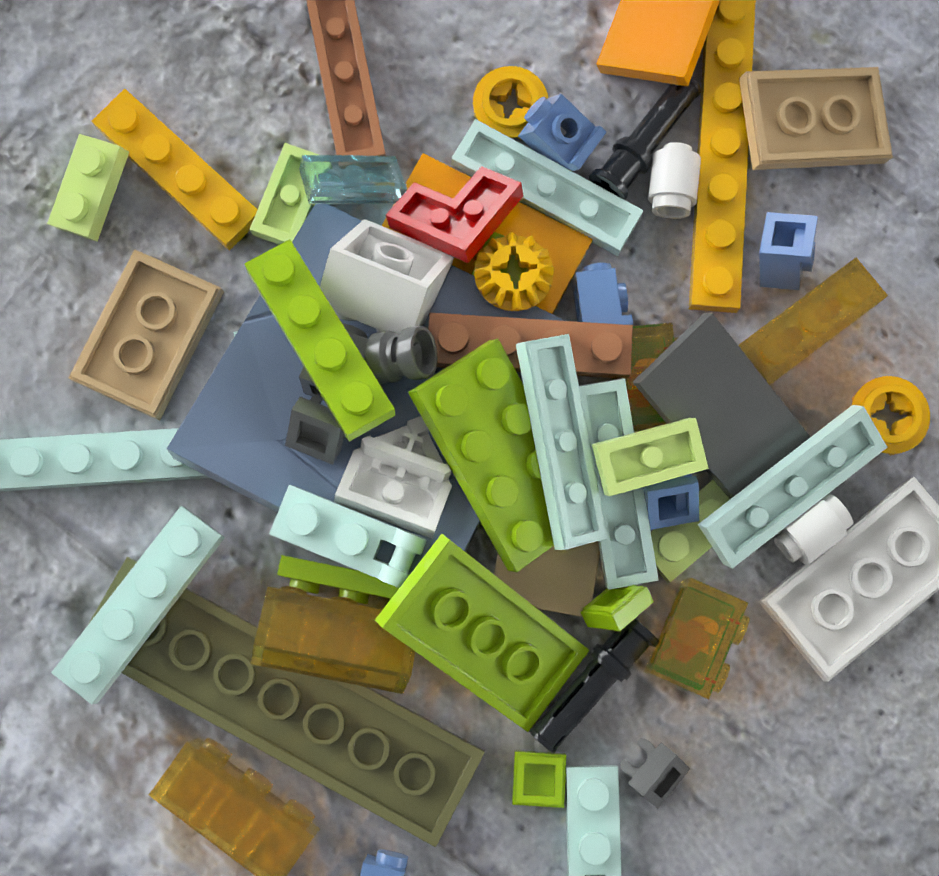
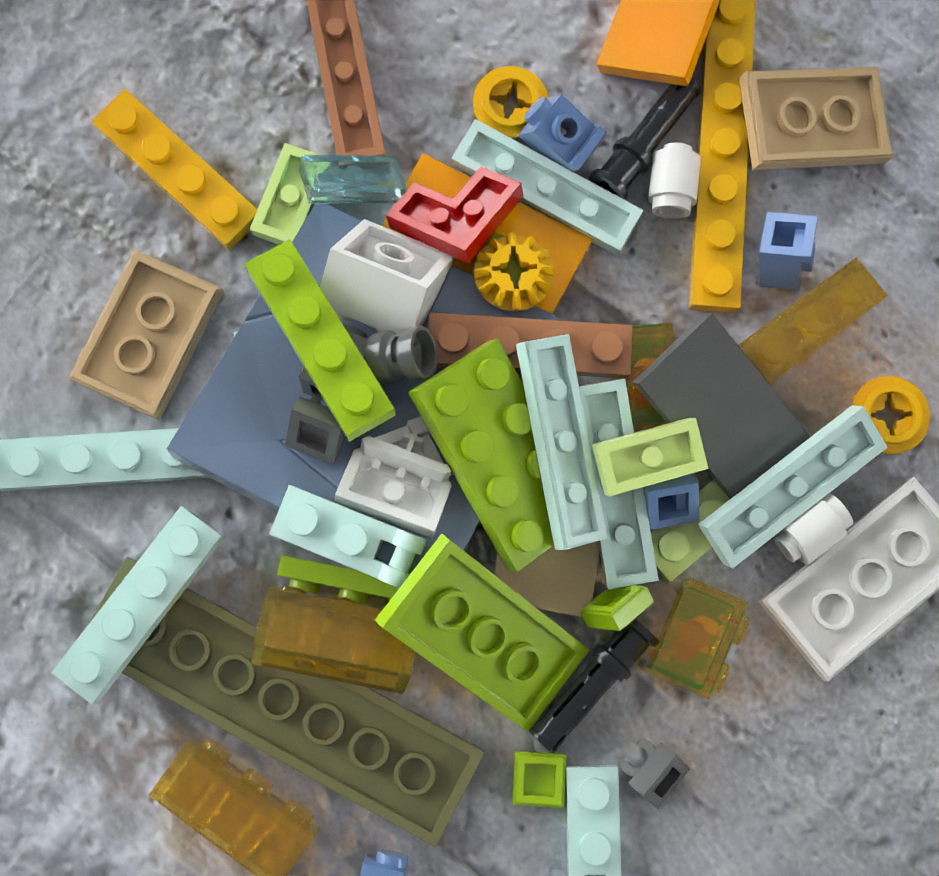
(88, 187): yellowish green plate -> none
(599, 296): medium blue brick -> none

